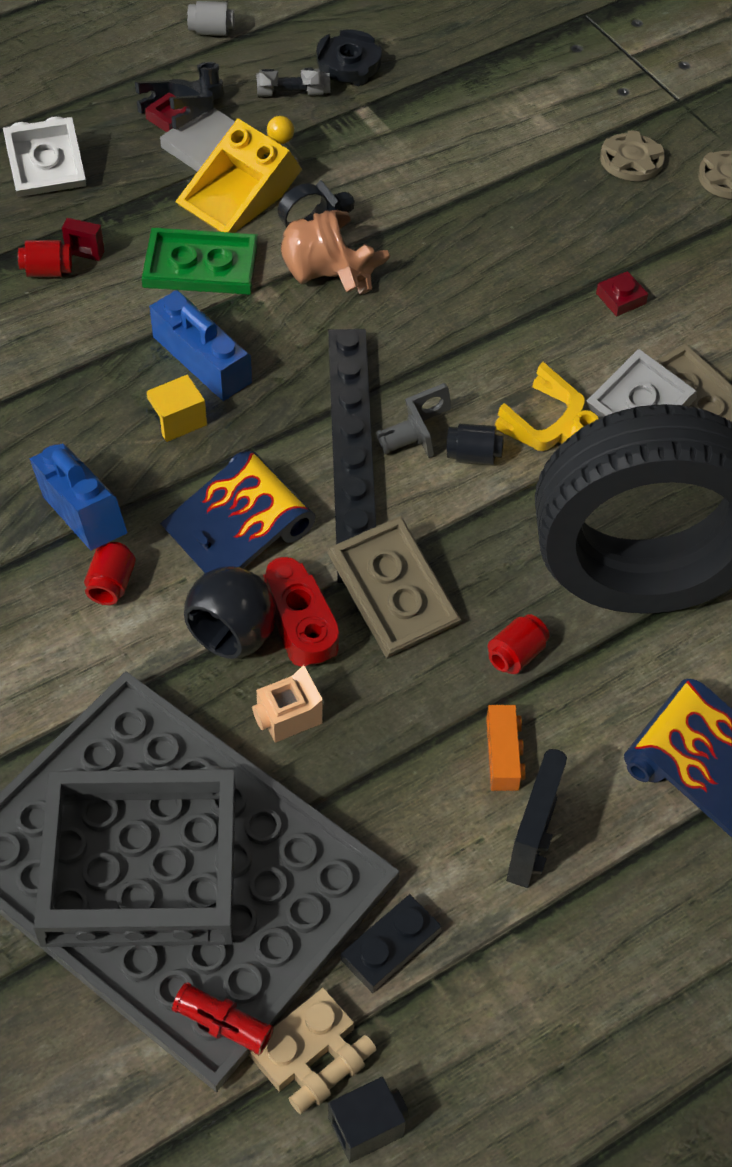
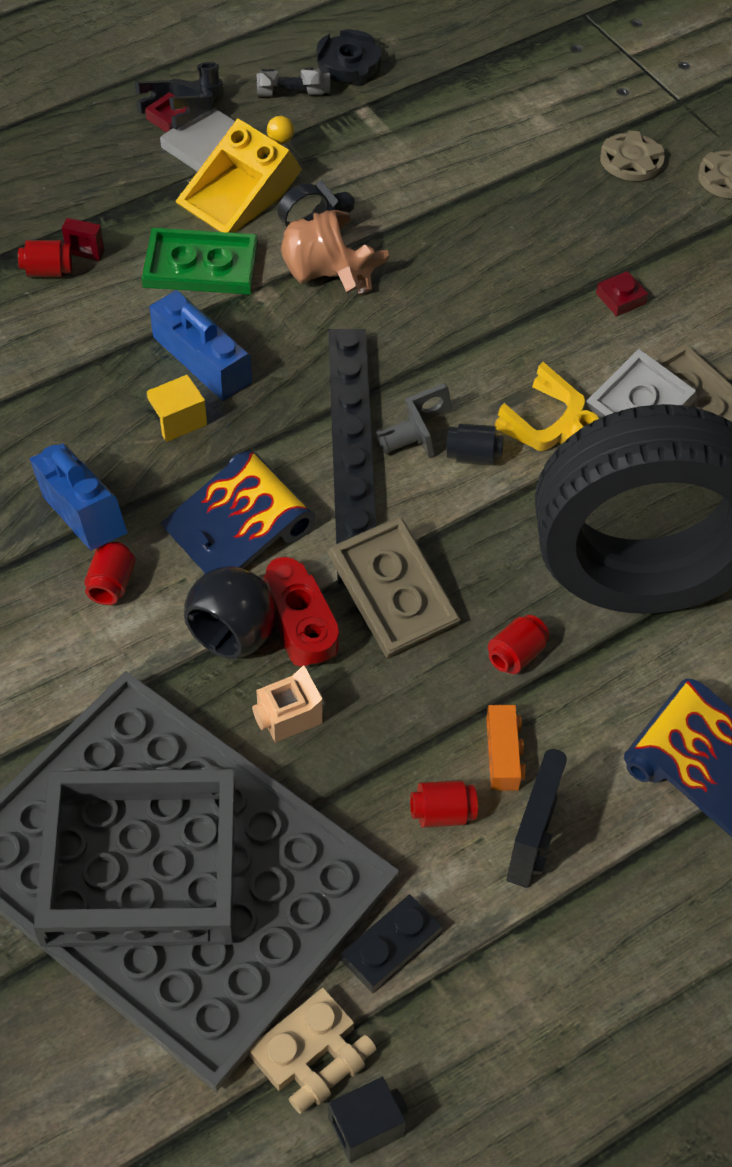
(44, 156): white plate -> none
(210, 18): light grey brick -> none
(222, 1018): red pin -> none
(444, 803): none -> red brick

